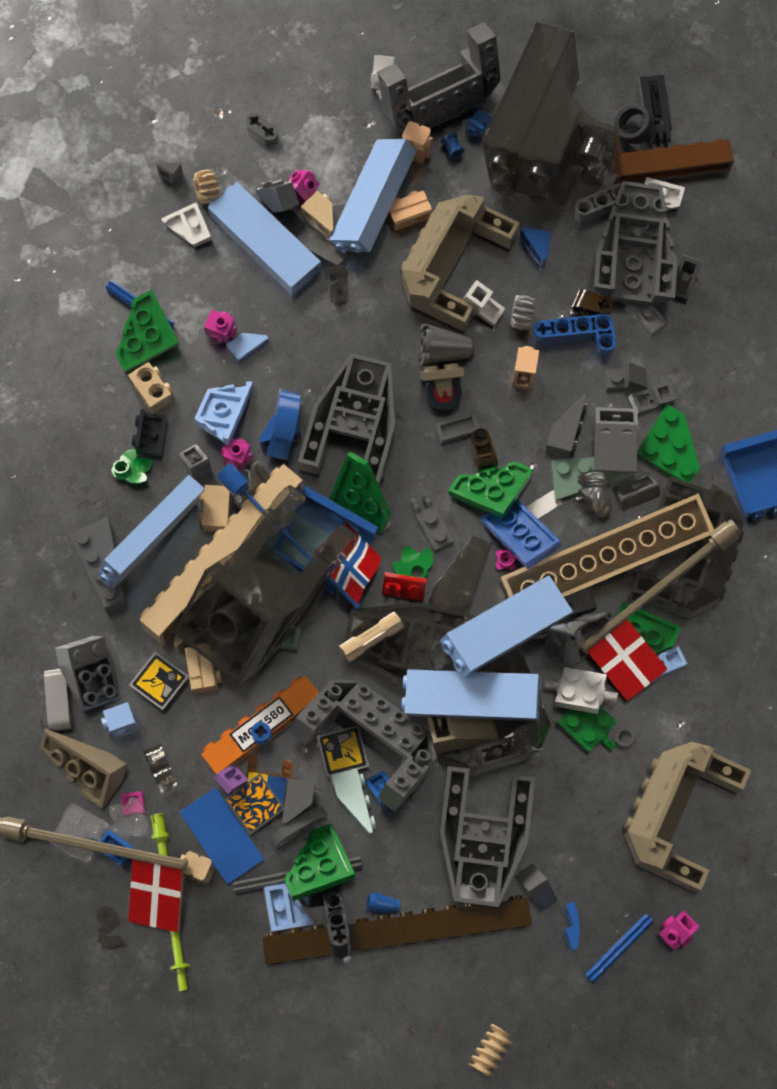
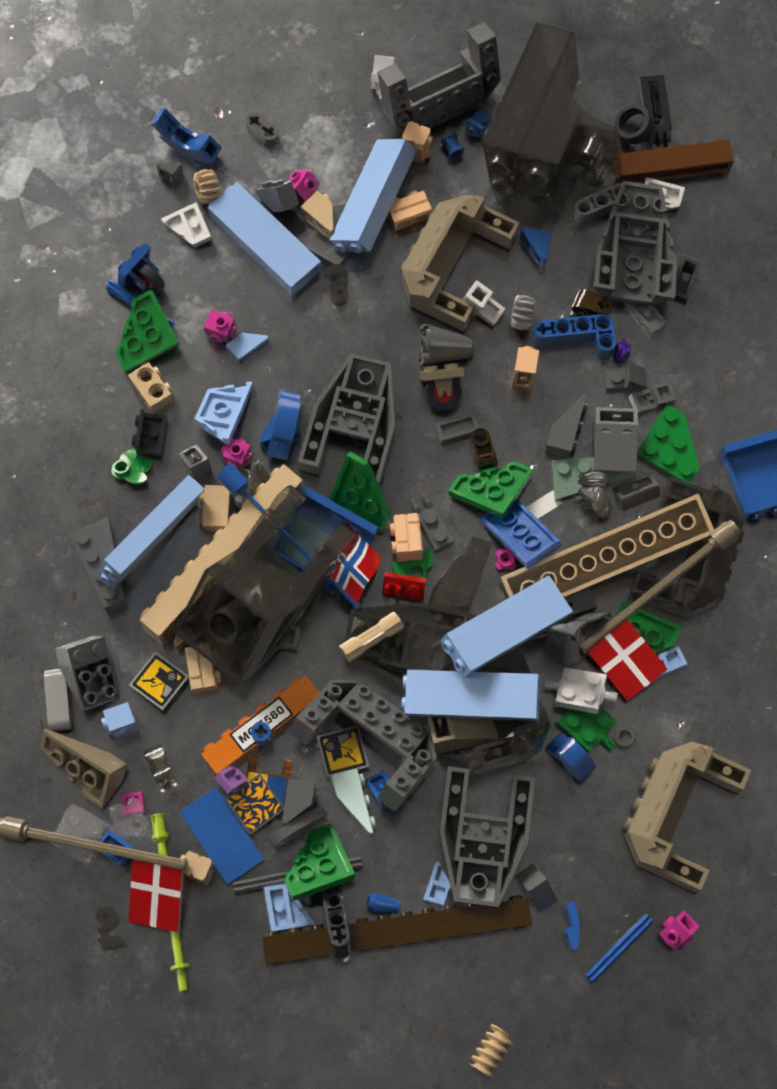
(140, 270): none -> blue plate
(191, 144): none -> blue arch
(407, 537): none -> light nougat brick
(438, 887): none -> light blue tile
(572, 756): none -> blue brick
(622, 350): none -> dark purple plate

